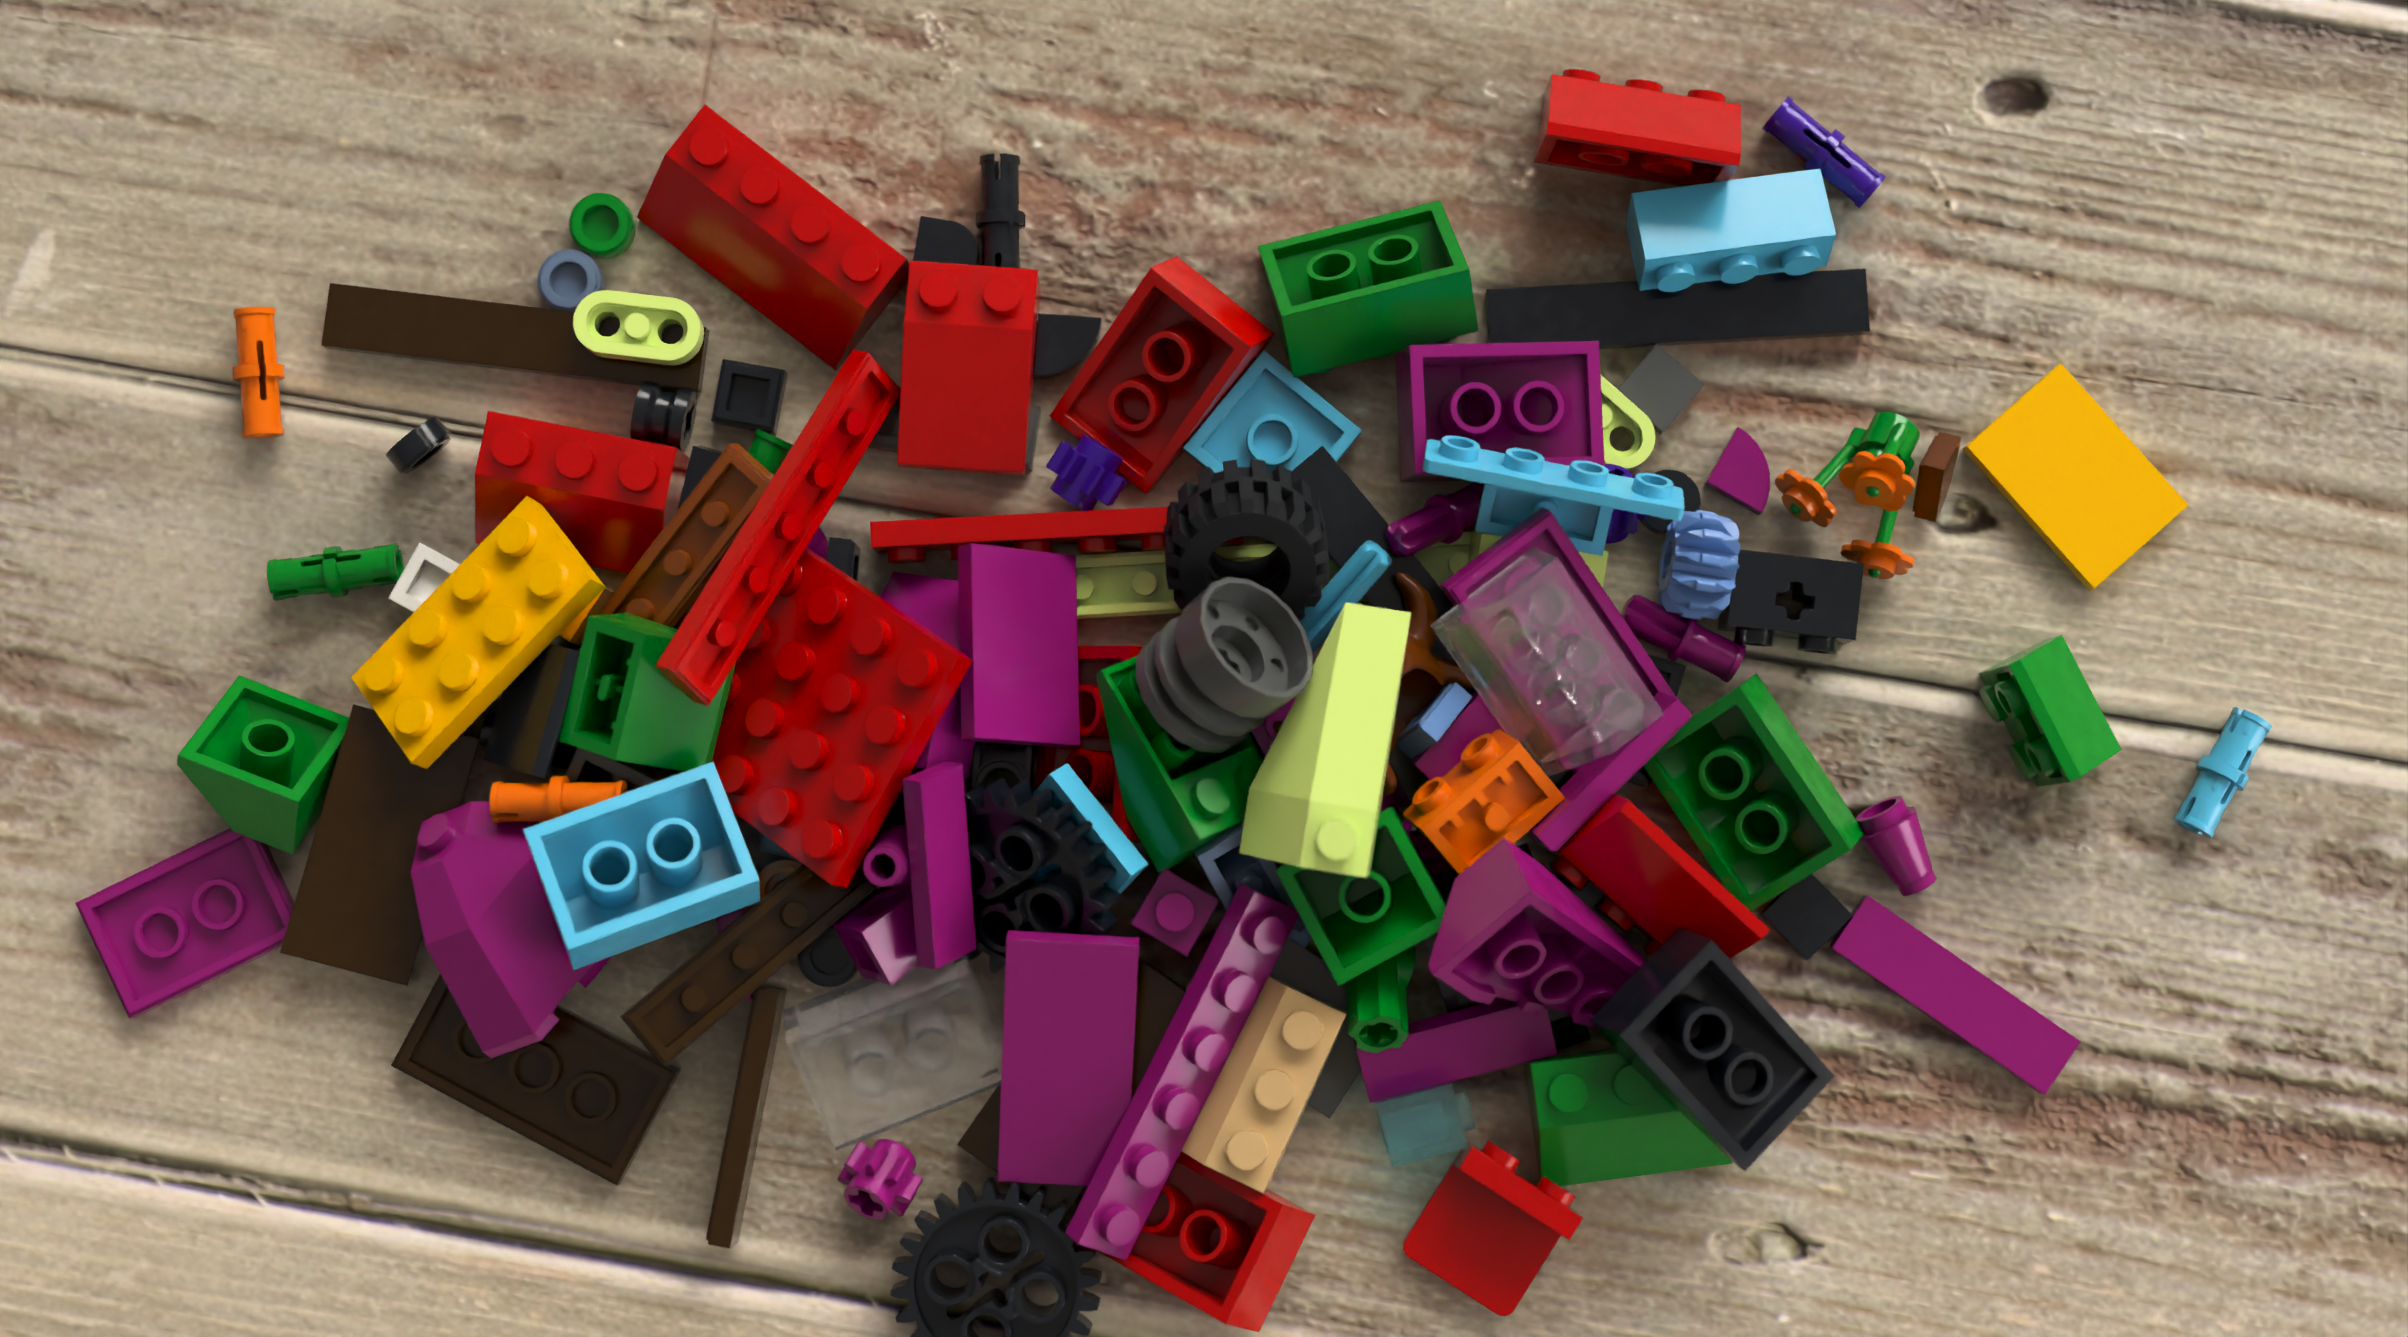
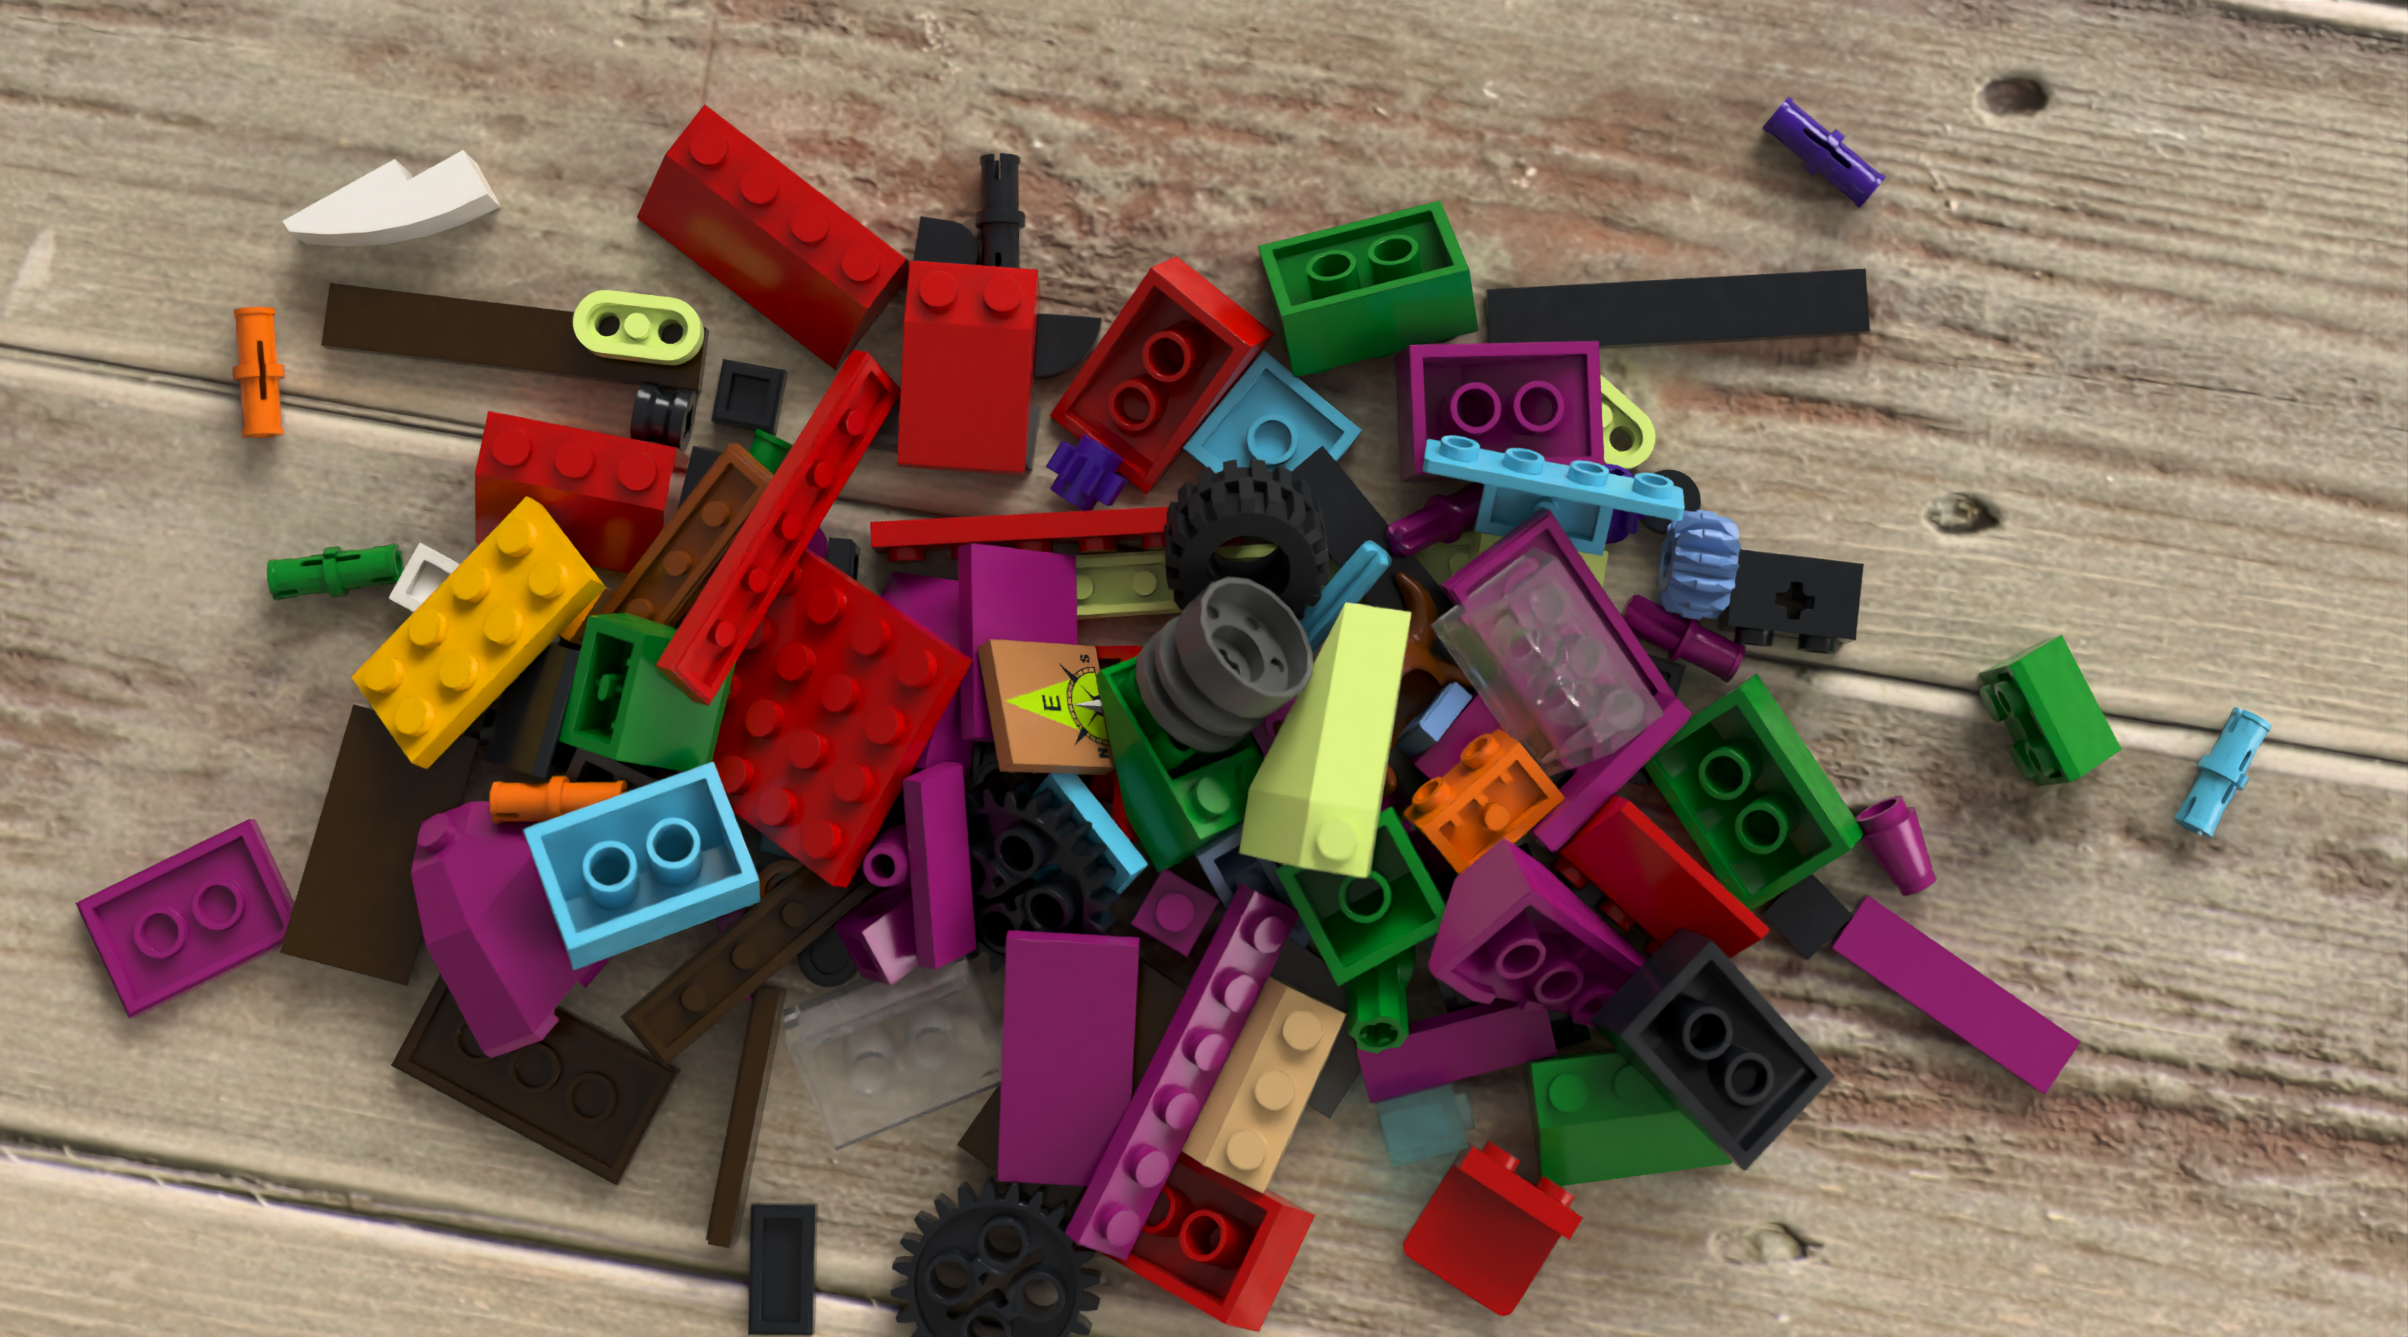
(265, 762): green slope -> none
(395, 206): none -> white slope
(419, 445): black tile -> none
(568, 278): sand blue tile -> none
(602, 226): green tile -> none
(783, 1268): none -> black tile
(880, 1179): magenta gear -> none
(1046, 707): none -> medium nougat tile
(1638, 130): red slope -> none
(1660, 387): dark grey tile -> none
(1730, 230): medium azure brick -> none
(1742, 473): magenta tile -> none
(1878, 479): orange plant -> none
(1935, 476): reddish brown tile -> none
(2075, 477): yellow tile -> none

